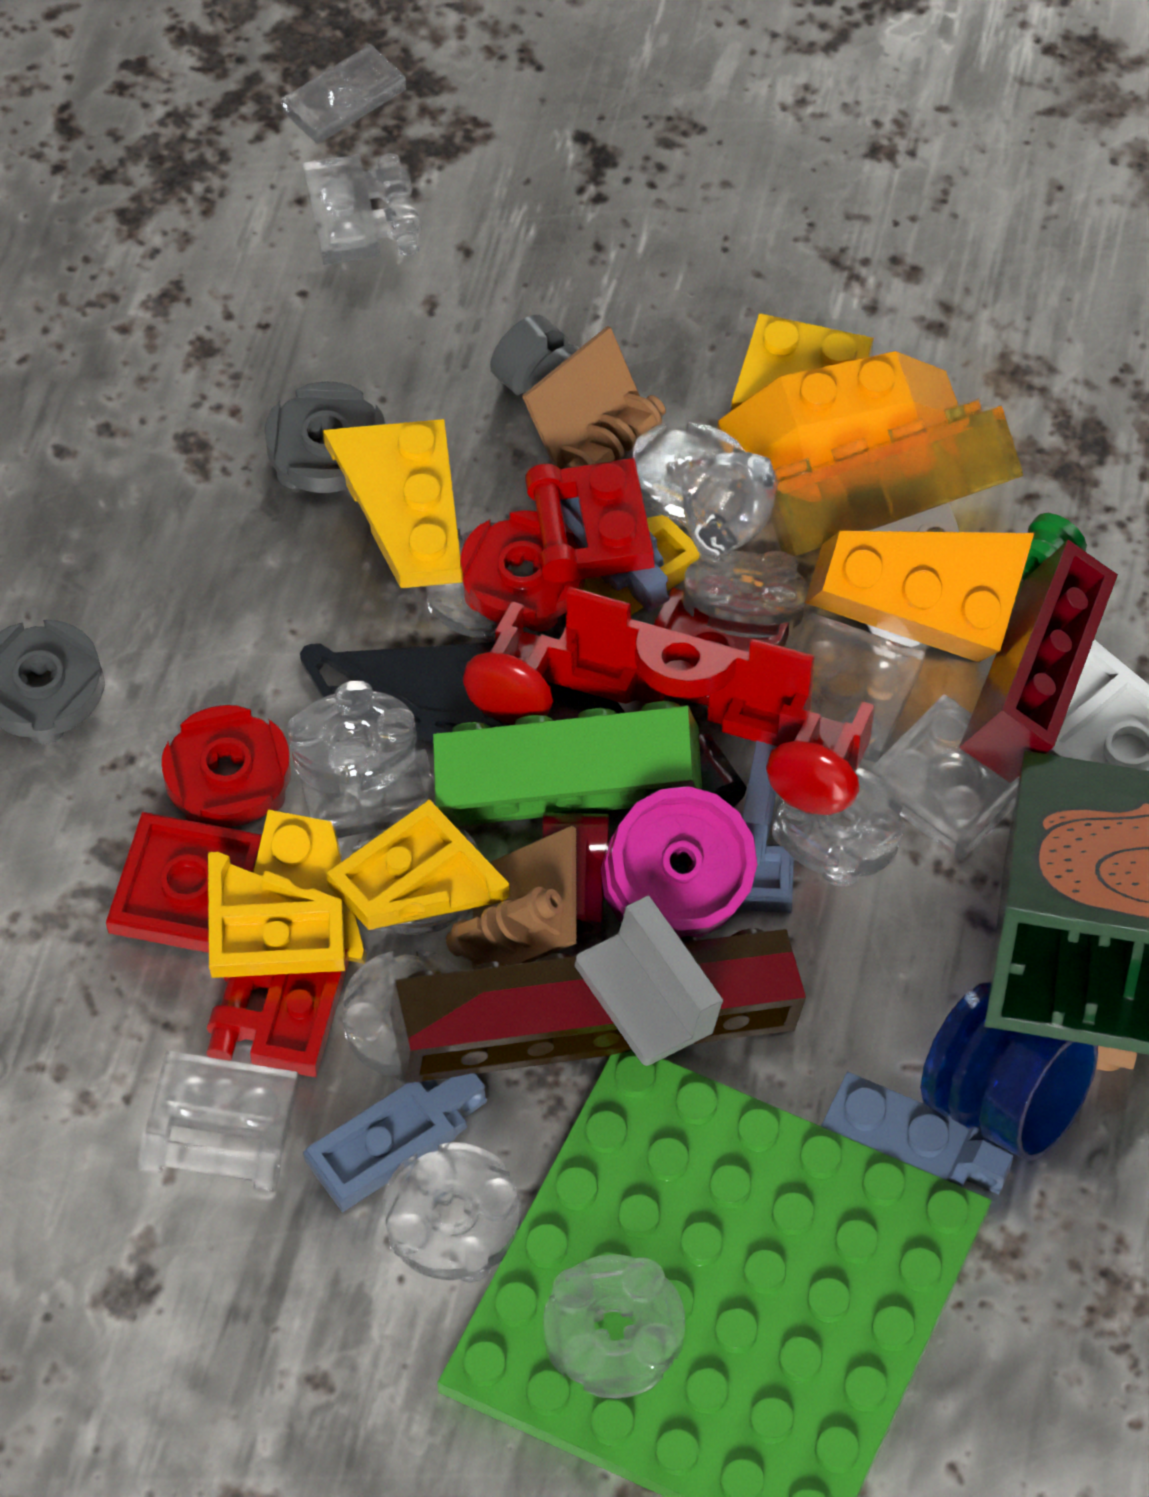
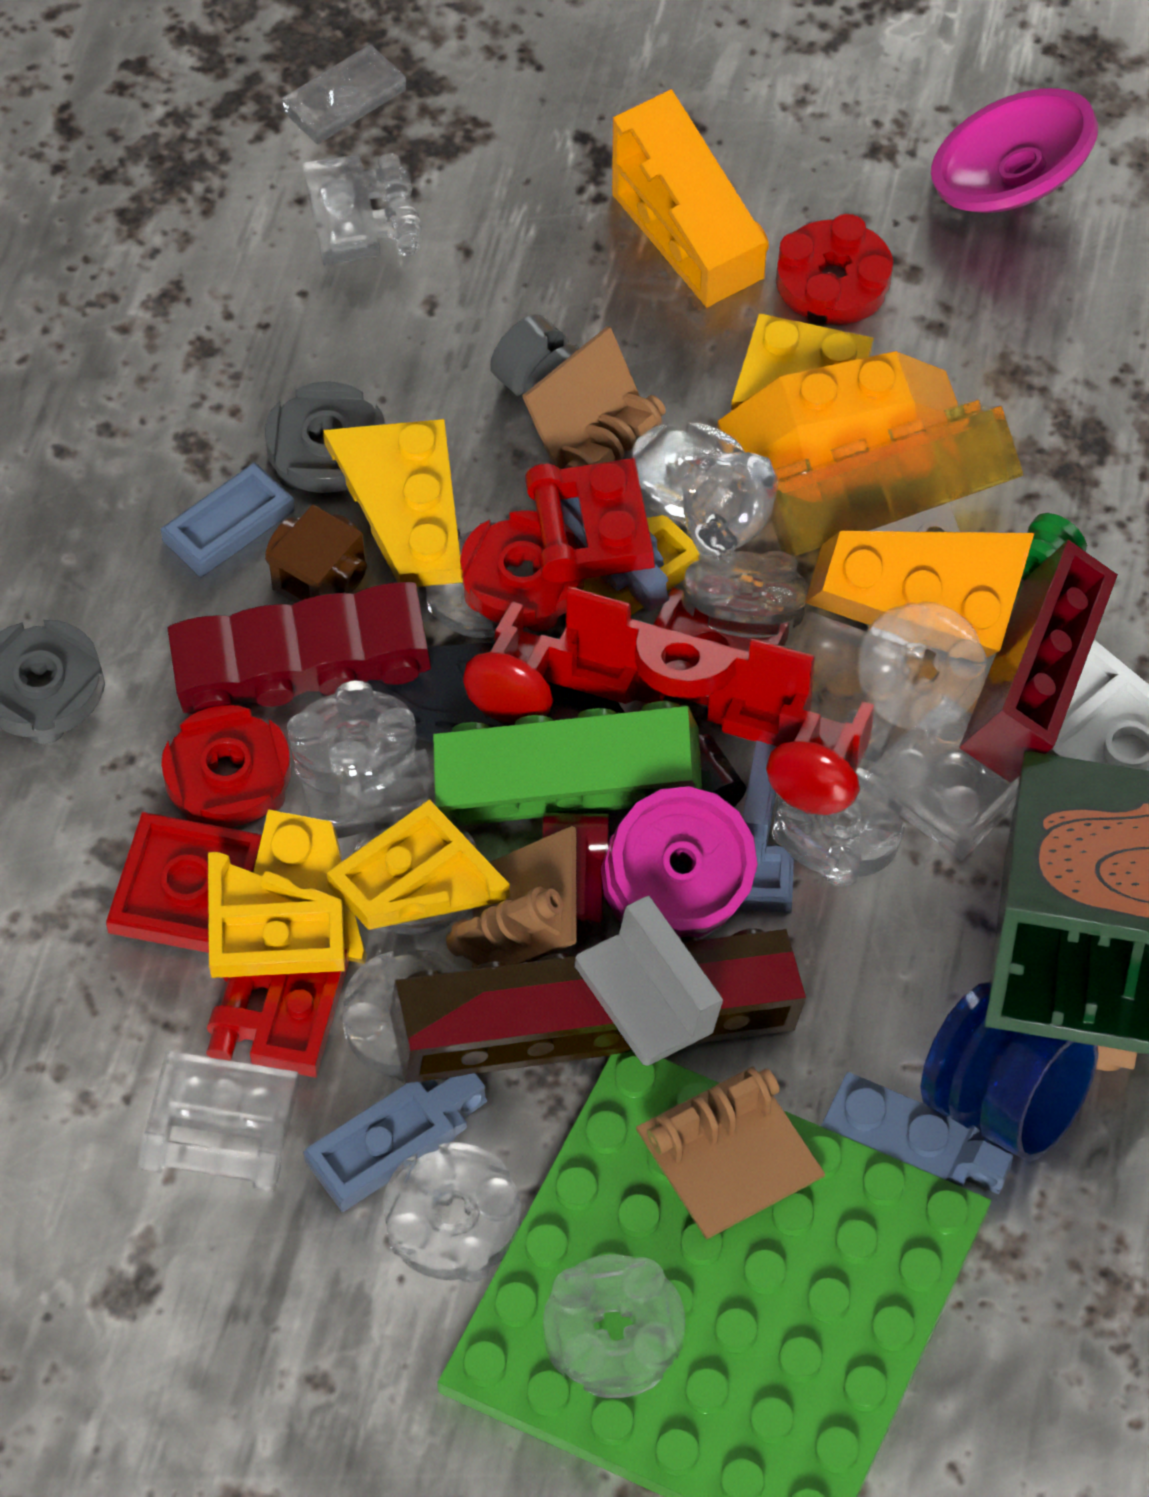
(227, 519): none -> sand blue tile
(298, 648): none -> dark red brick
(316, 555): none -> reddish brown brick
(685, 200): none -> light orange wedge
(730, 1151): none -> medium nougat hinge
(834, 243): none -> red plate
(914, 629): none -> clear plate
(1015, 150): none -> dark pink dish

